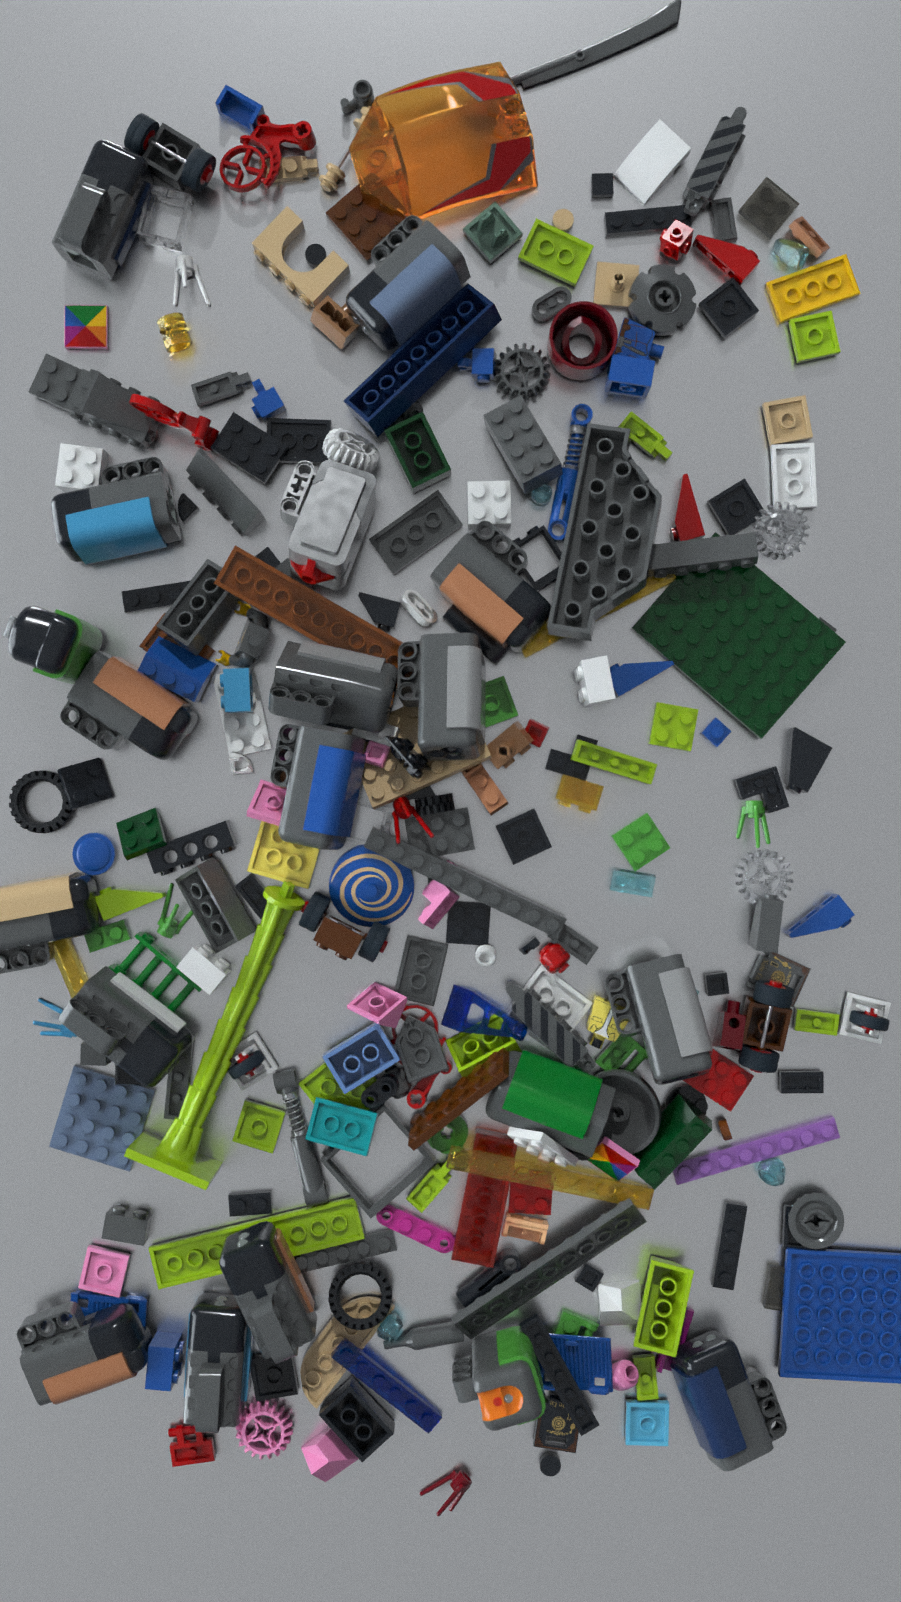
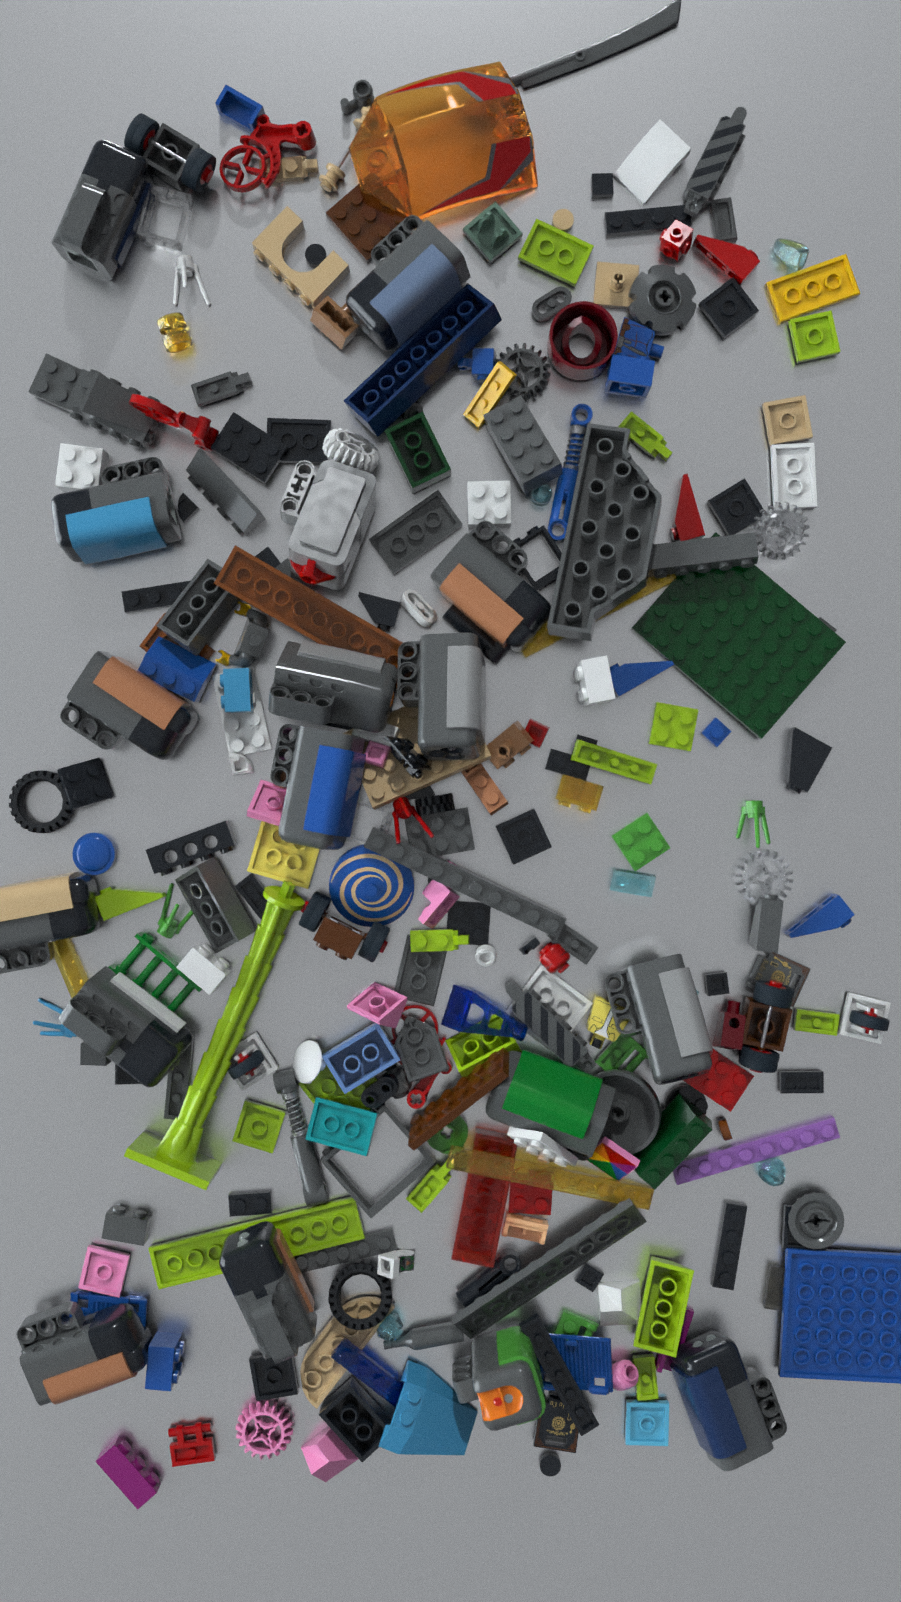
(52, 642): black piece -> none
(86, 327): tile -> none
(101, 1117): sand blue plate -> none
(108, 936): bright green plate -> none
(128, 1472): none -> magenta brick
(141, 834): dark green plate -> none
(216, 1363): piece -> none
(267, 402): blue brick -> none
(308, 1062): none -> white dish
(400, 1262): none -> white leg
(416, 1228): dark pink plate -> none
(428, 1417): none -> dark azure wedge
(436, 940): none -> lime hinge
(460, 1484): dark red plant -> none
(489, 393): none -> yellow plate
(498, 702): bright green plate -> none
(767, 784): black plate -> none
(768, 207): clear smoke plate -> none
(803, 231): nougat plate -> none

